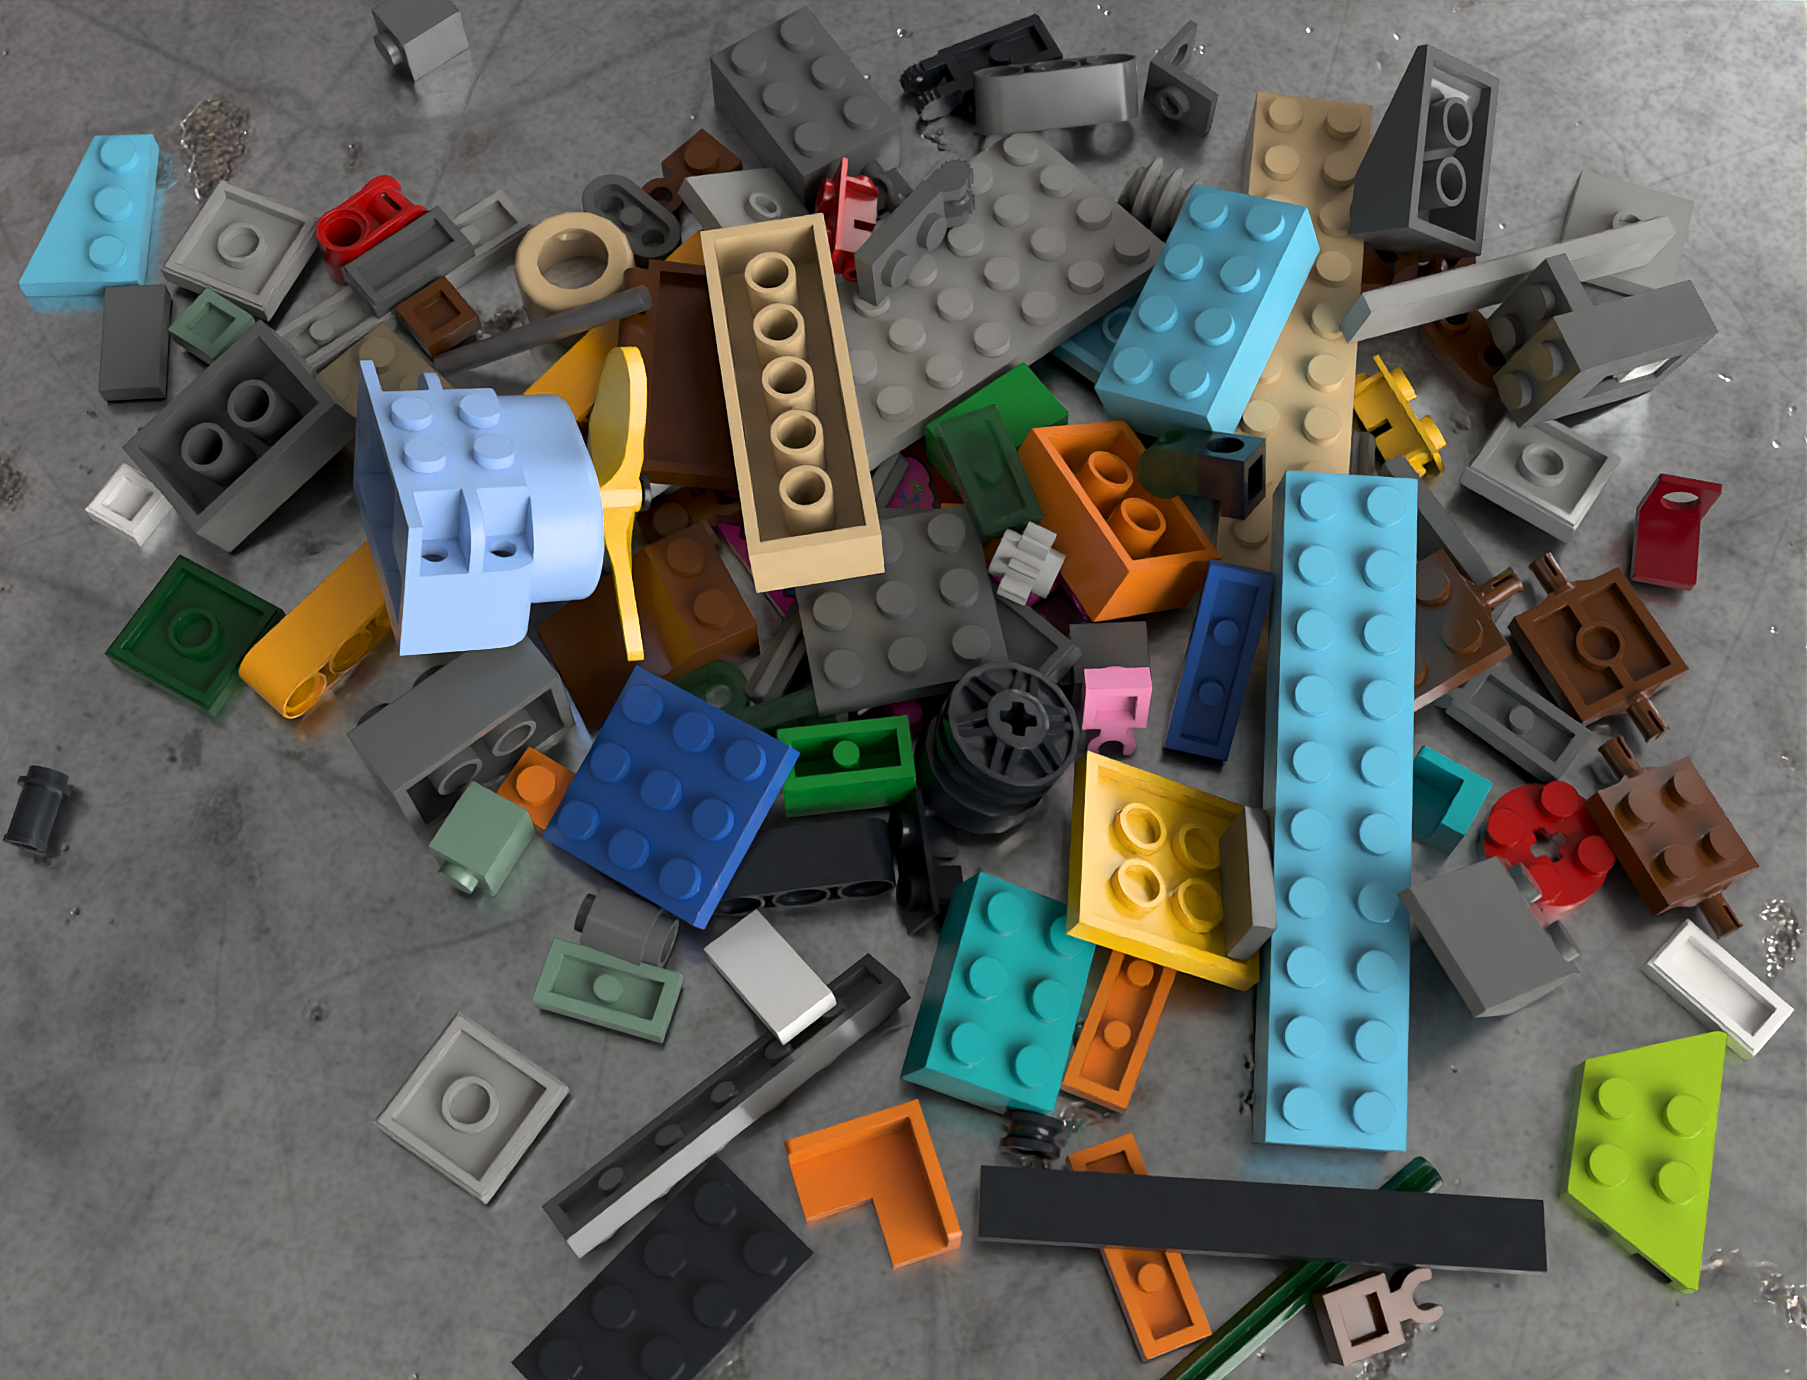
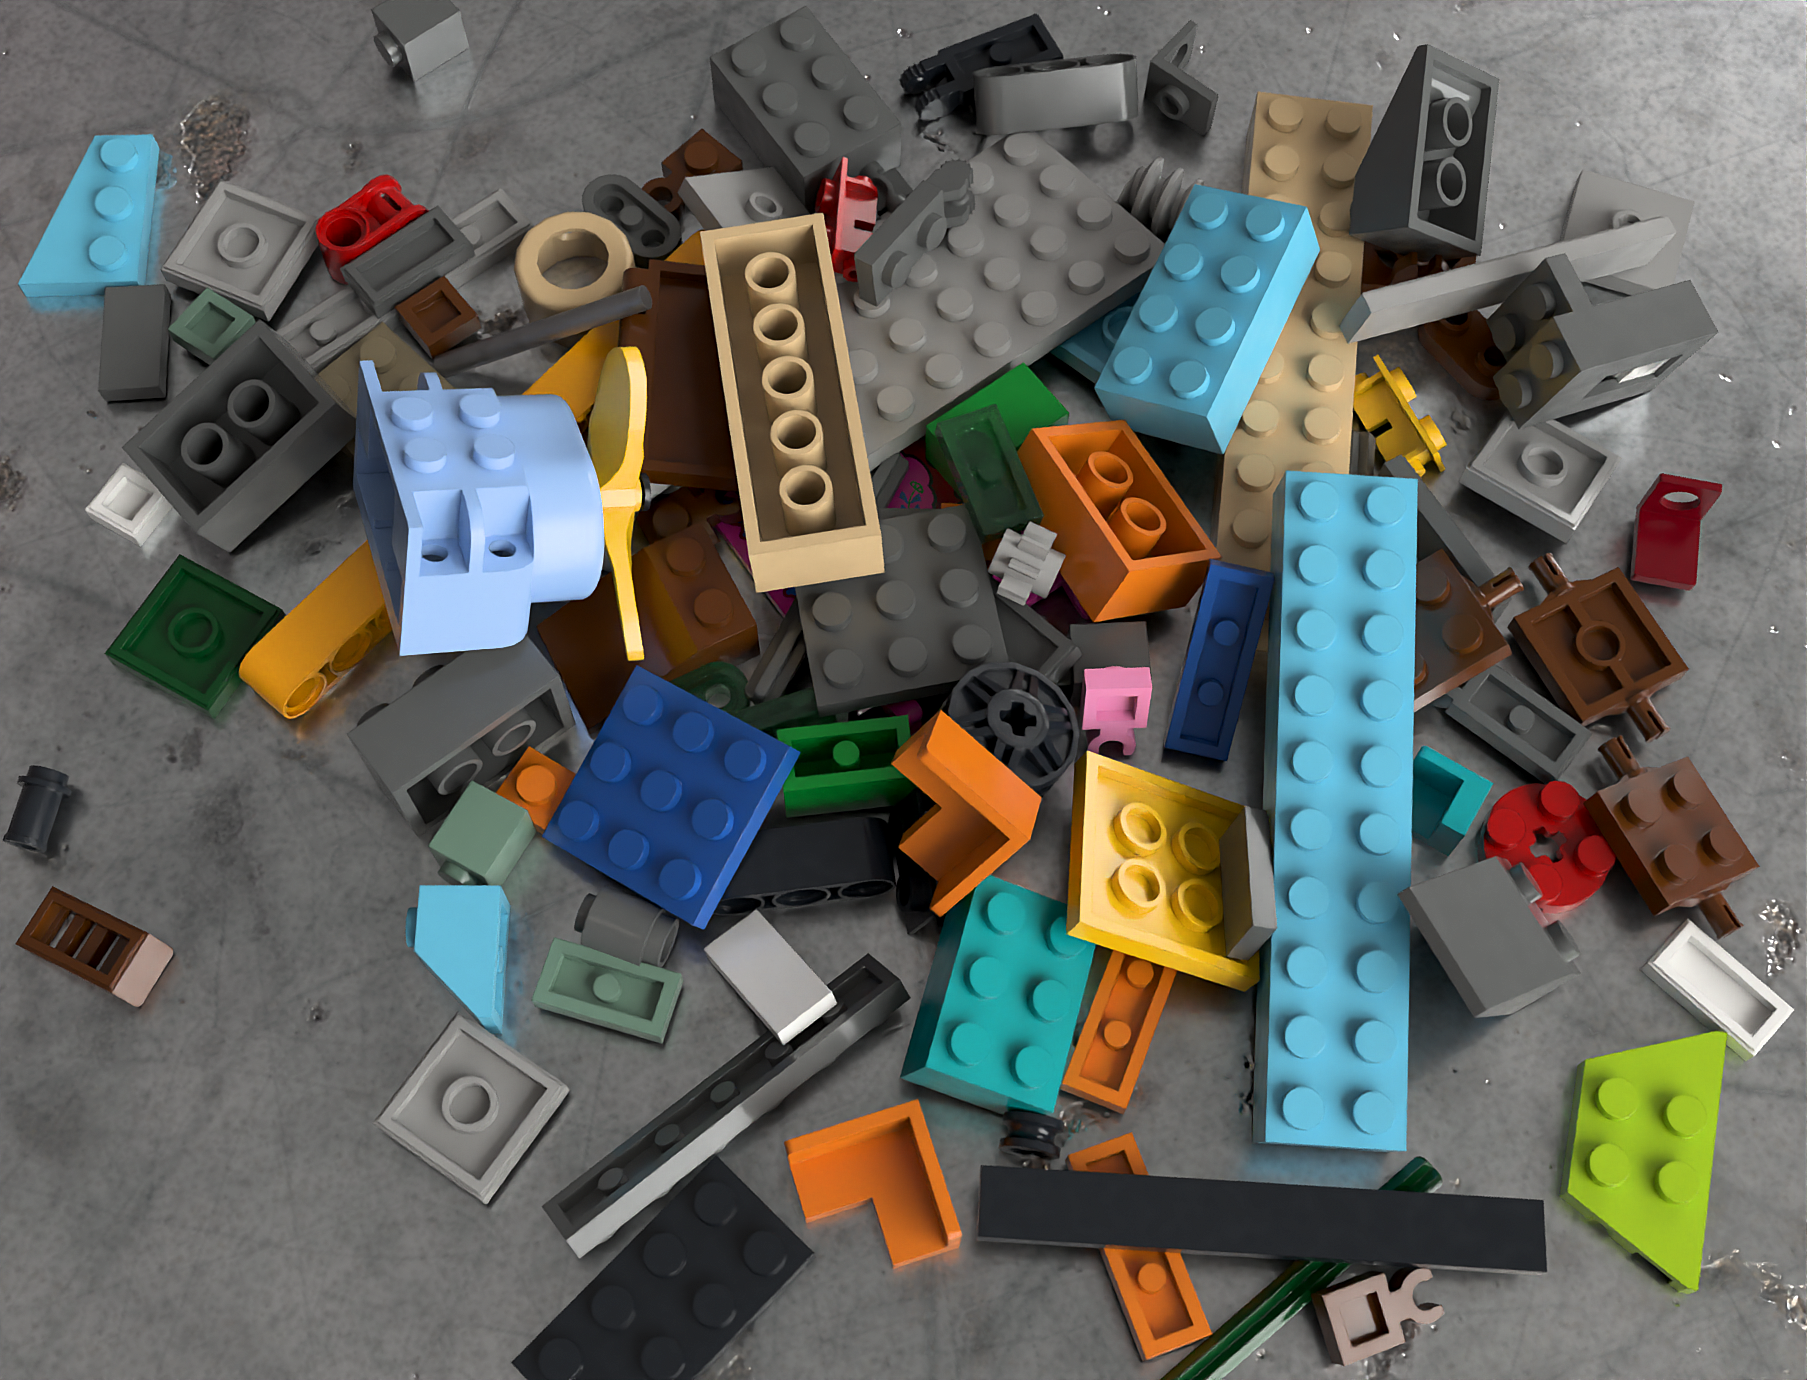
(128, 969): none -> reddish brown slope
(464, 945): none -> medium azure slope
(979, 812): none -> orange panel
(1207, 466): leg -> none

